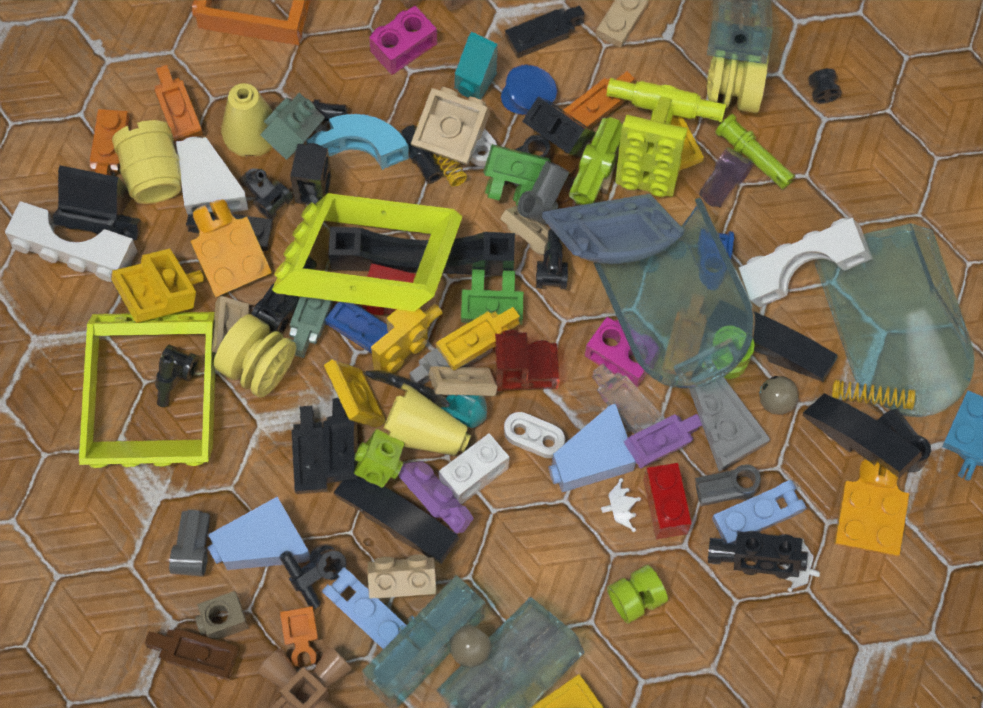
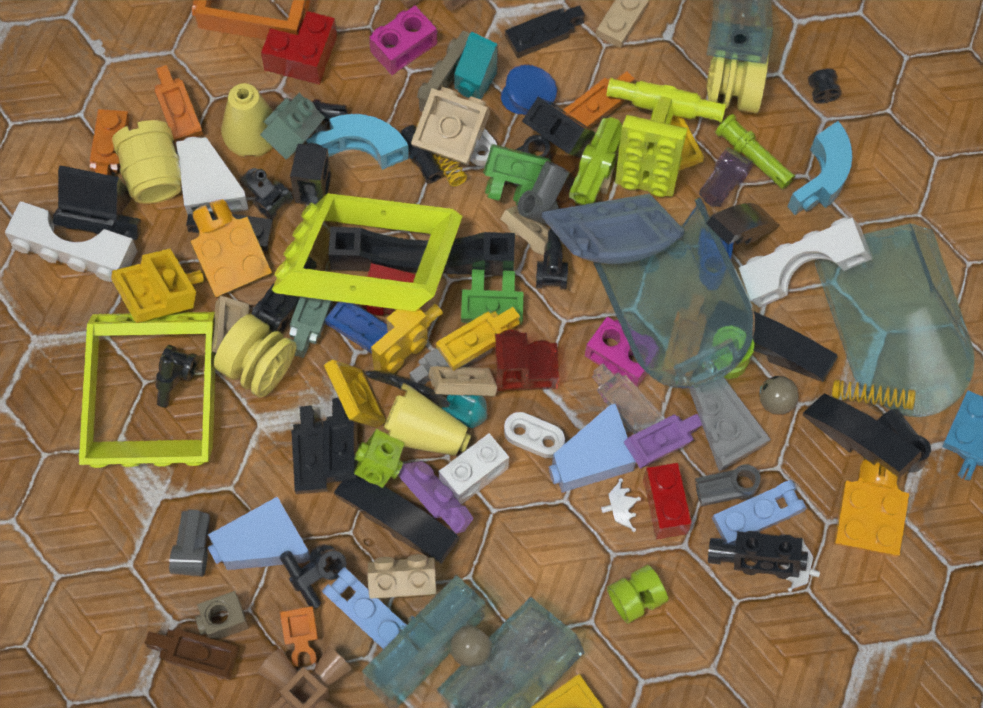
(303, 54): none -> red brick
(443, 71): none -> dark tan plate
(742, 223): none -> black slope
(835, 159): none -> medium azure arch

